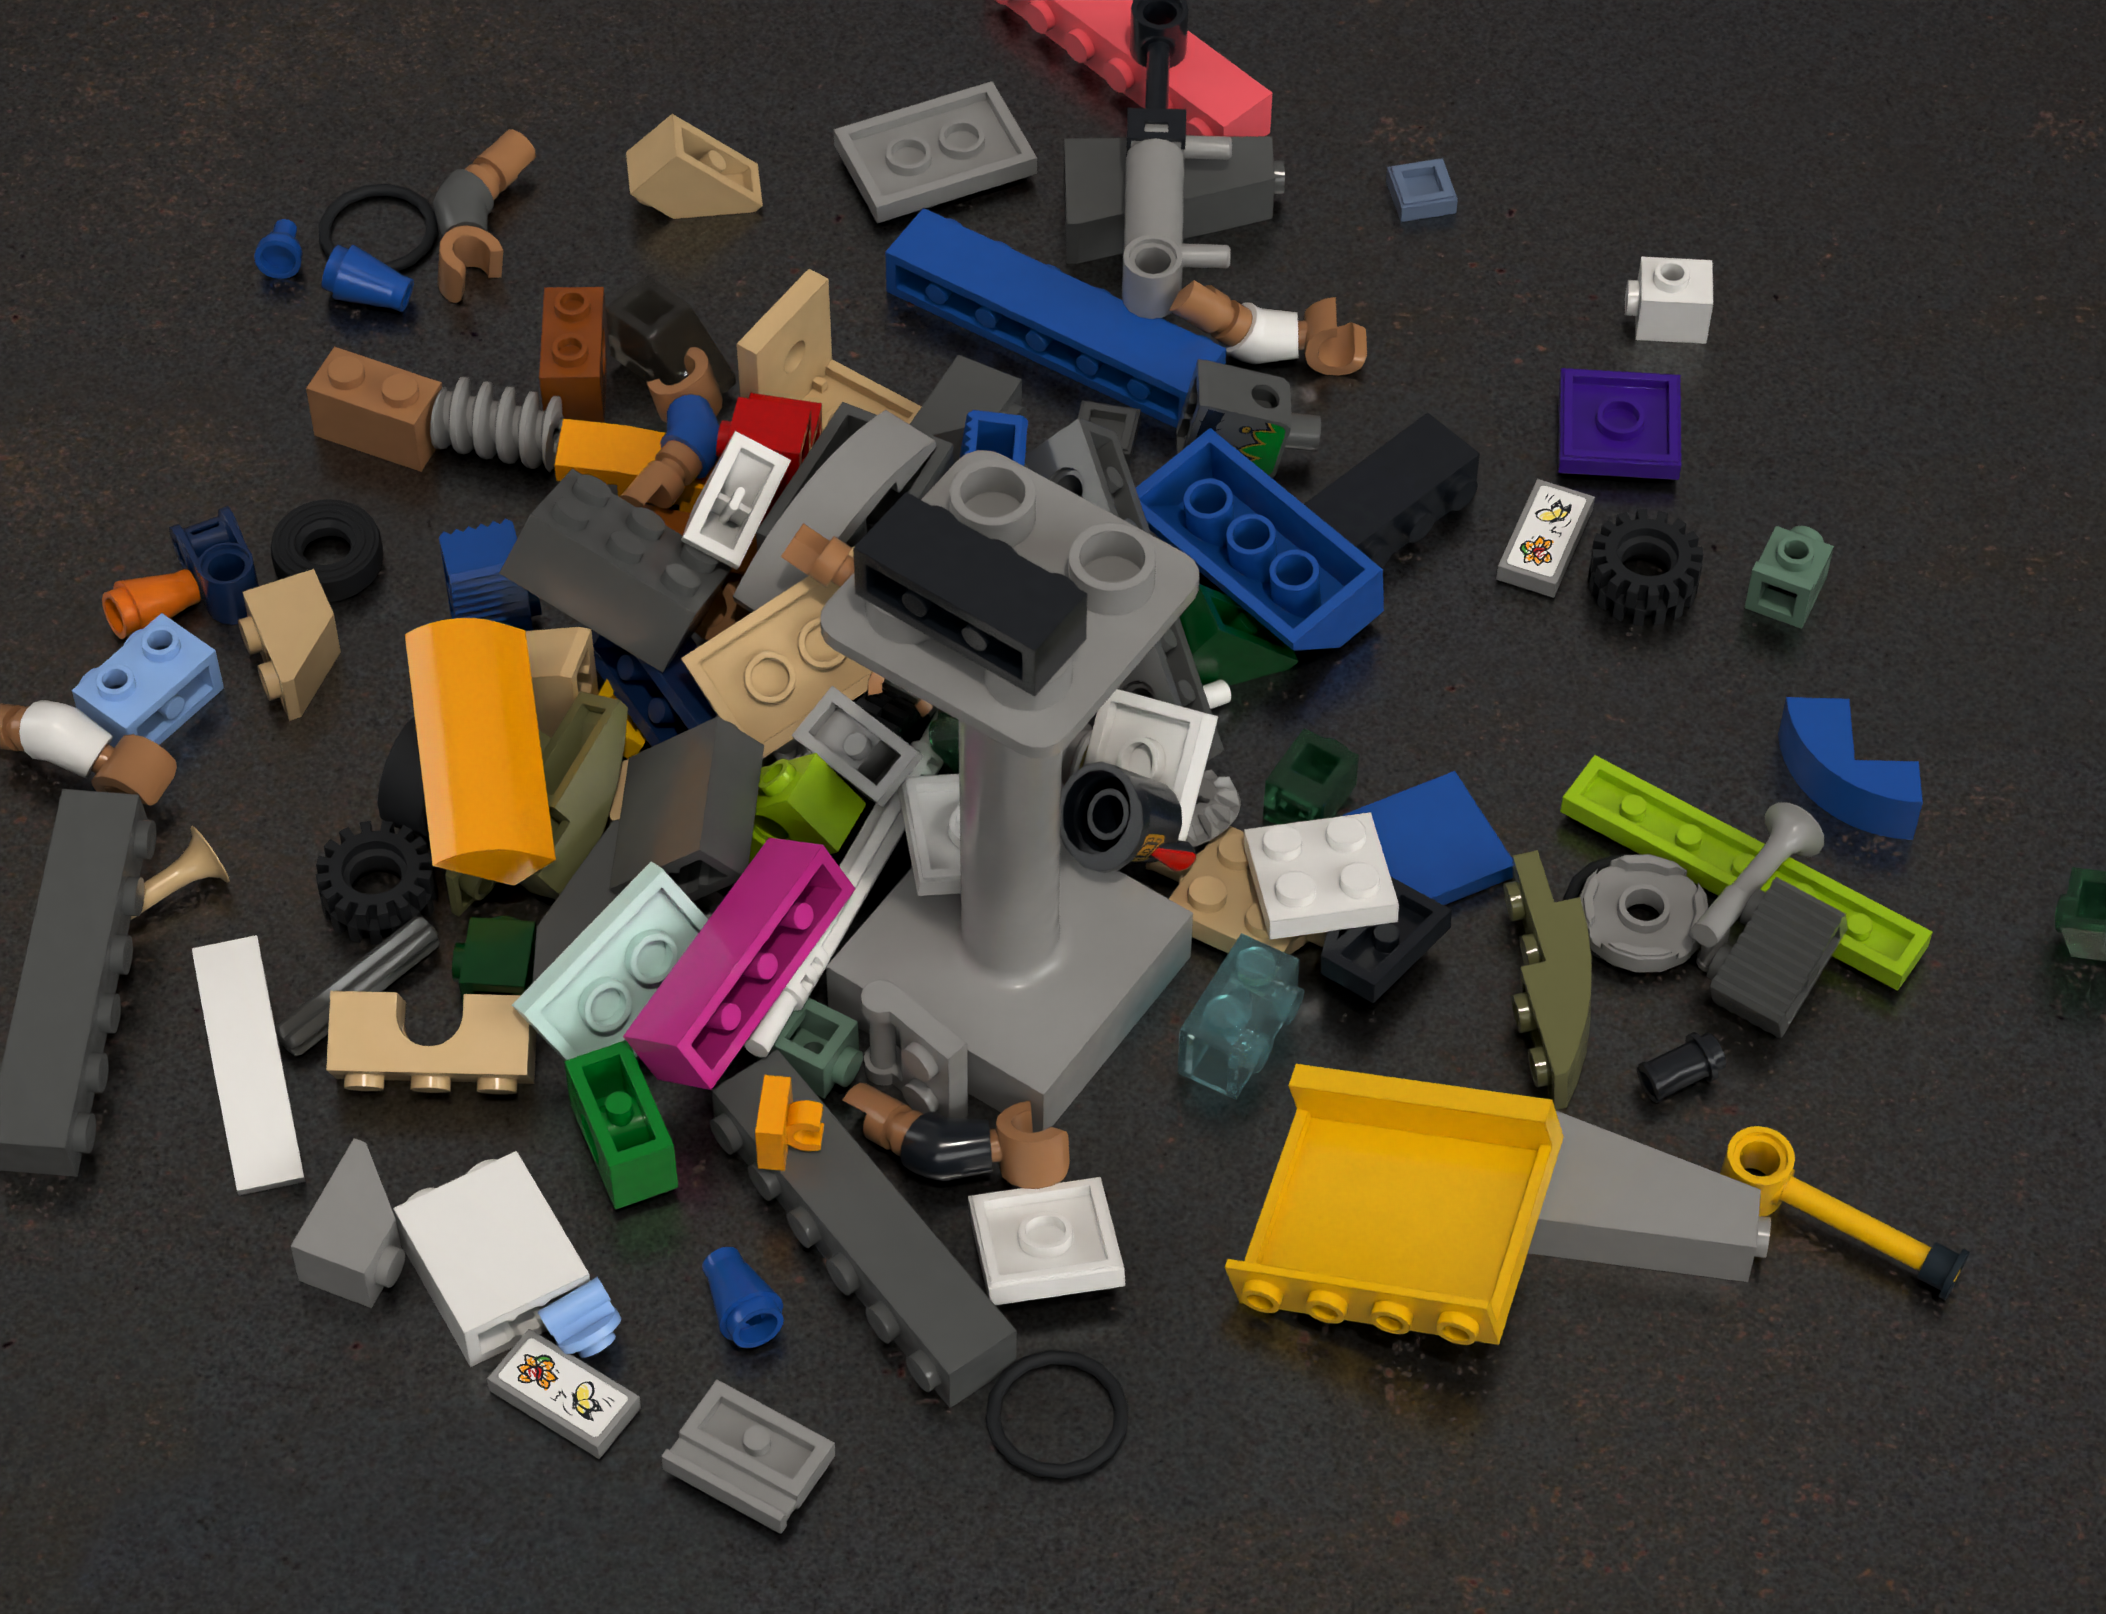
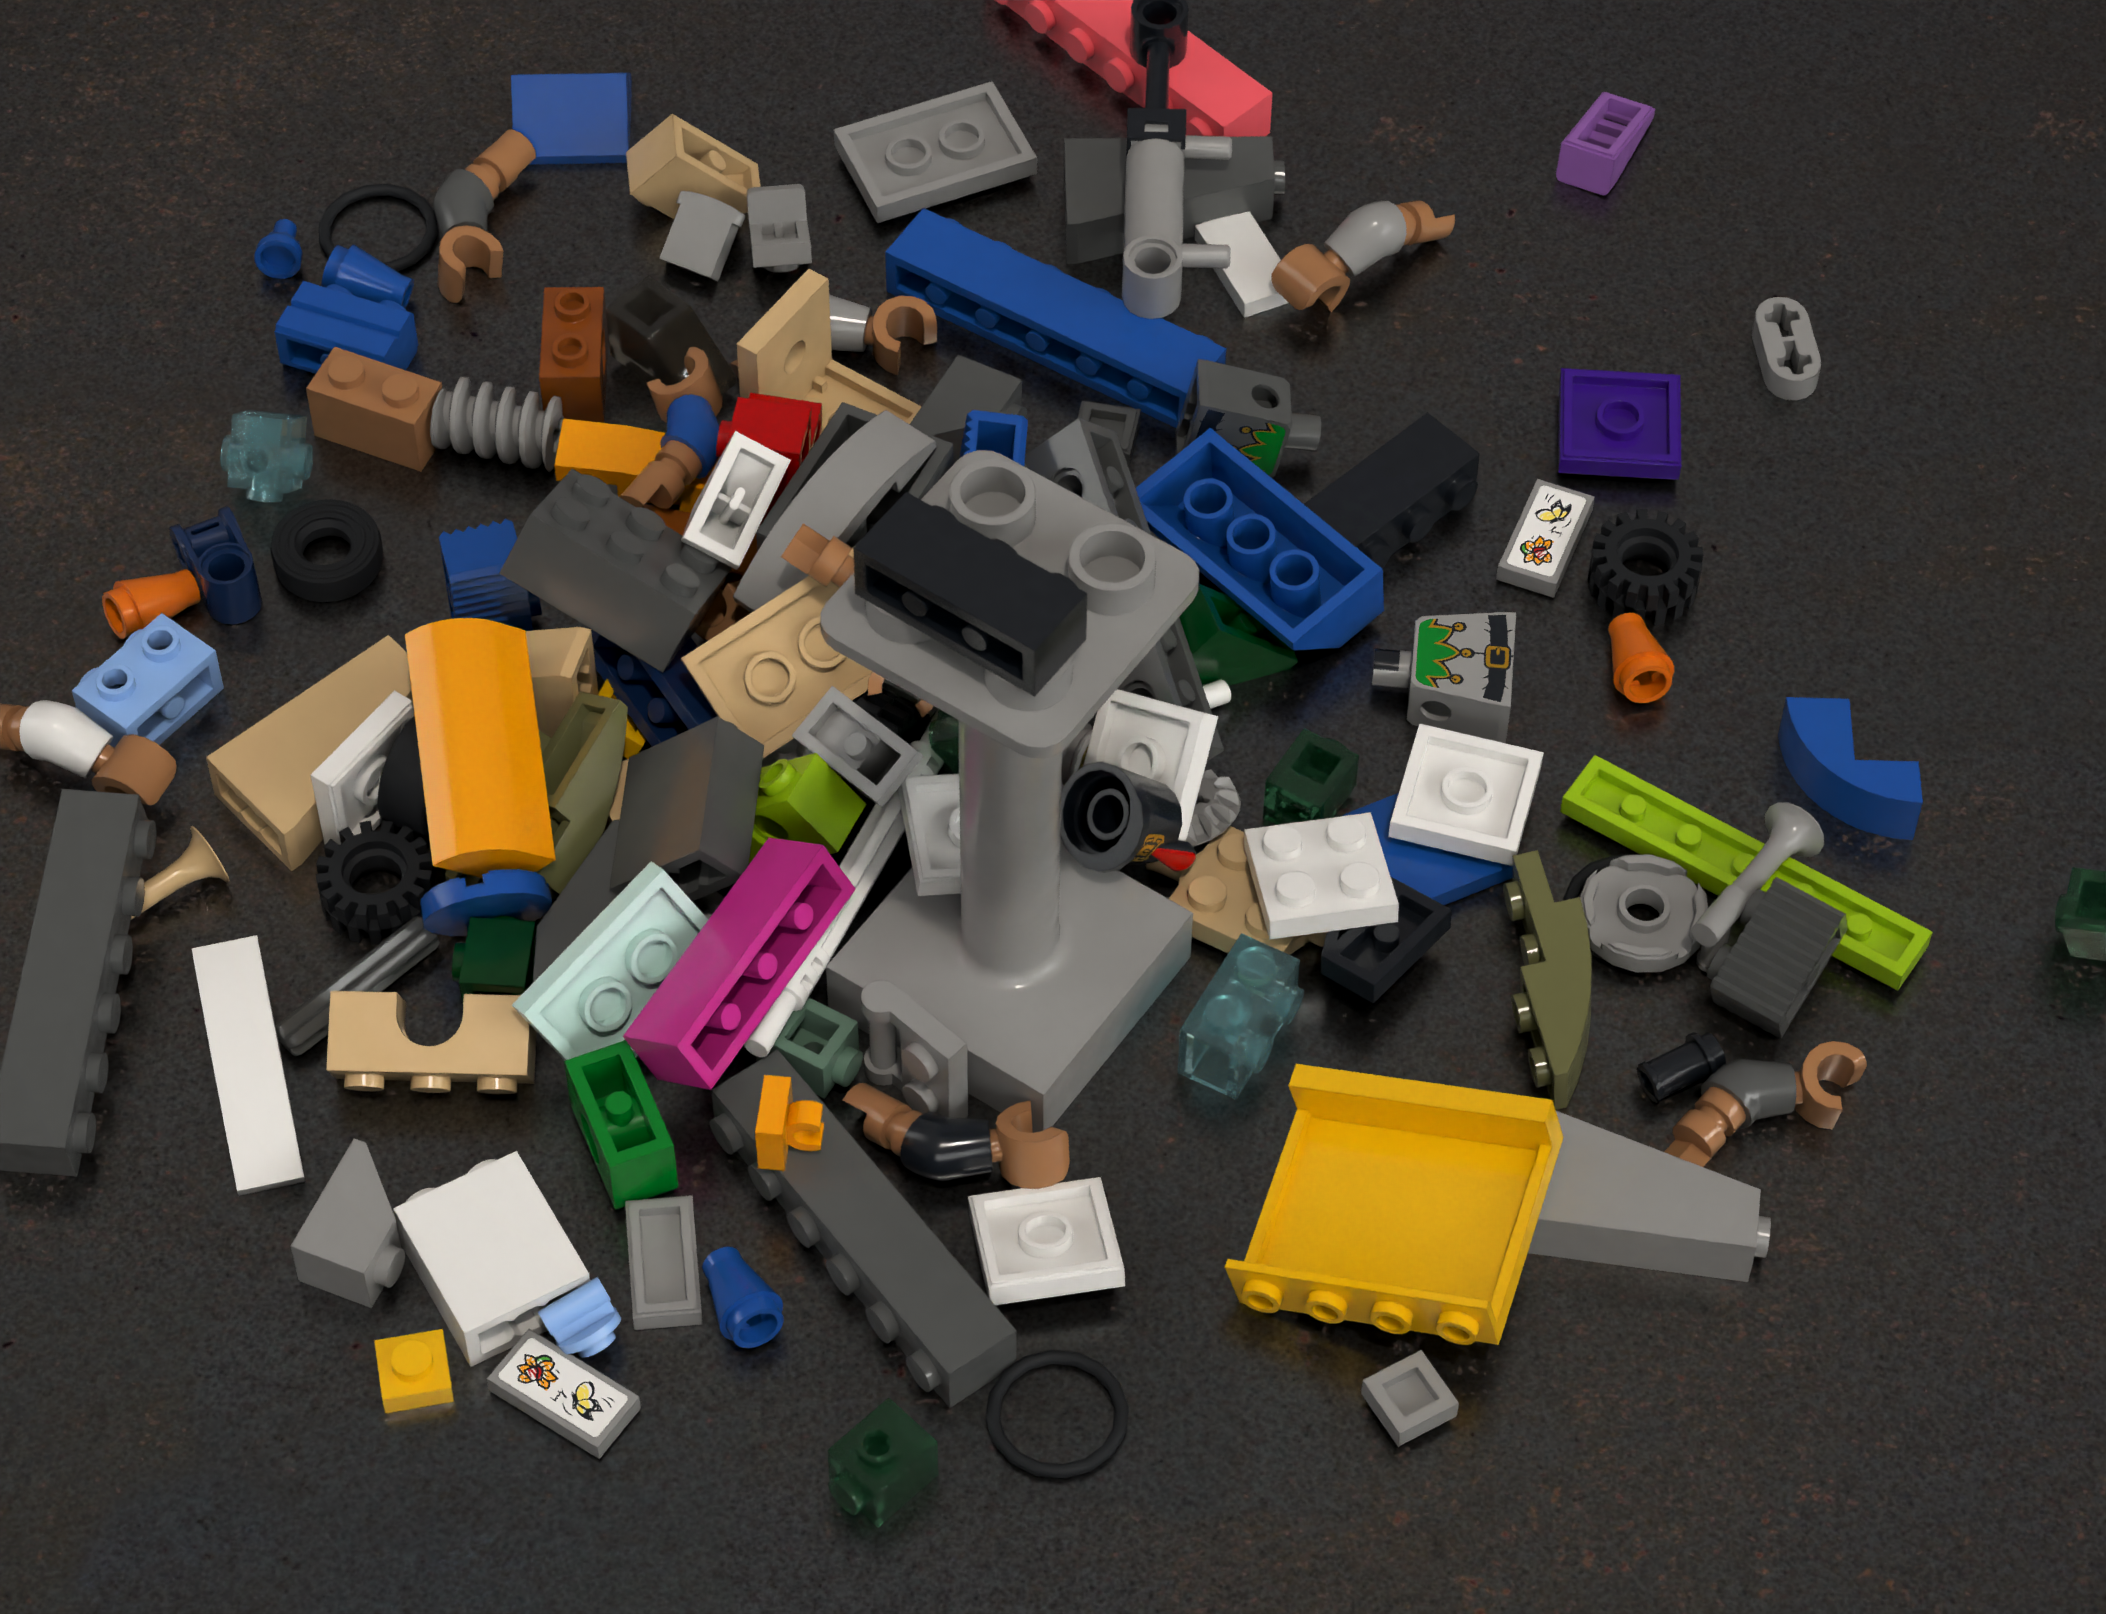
(269, 434): none -> clear light blue brick
(269, 766): none -> tan slope
(295, 636): tan slope -> none
(337, 318): none -> blue brick
(350, 777): none -> white plate
(413, 1371): none -> yellow plate
(503, 893): none -> blue tile
(574, 116): none -> blue slope
(663, 1262): none -> light grey tile
(701, 234): none -> light grey tile
(748, 1456): light grey plate -> none
(778, 227): none -> light grey bracket
(856, 328): none -> medium nougat piece
(881, 1463): none -> clear green brick
(1250, 262): none -> white tile
(1274, 335): medium nougat piece -> none
(1355, 245): none -> piece
(1409, 1398): none -> light grey plate
(1421, 190): sand blue tile -> none
(1455, 672): none -> light grey torso
(1466, 794): none -> white plate
(1600, 149): none -> medium lavender slope
(1639, 662): none -> orange cone
(1671, 300): white brick -> none
(1765, 1089): none -> medium nougat piece
(1774, 1156): yellow piece -> none
(1794, 562): sand green brick -> none
(1797, 346): none -> light grey beam

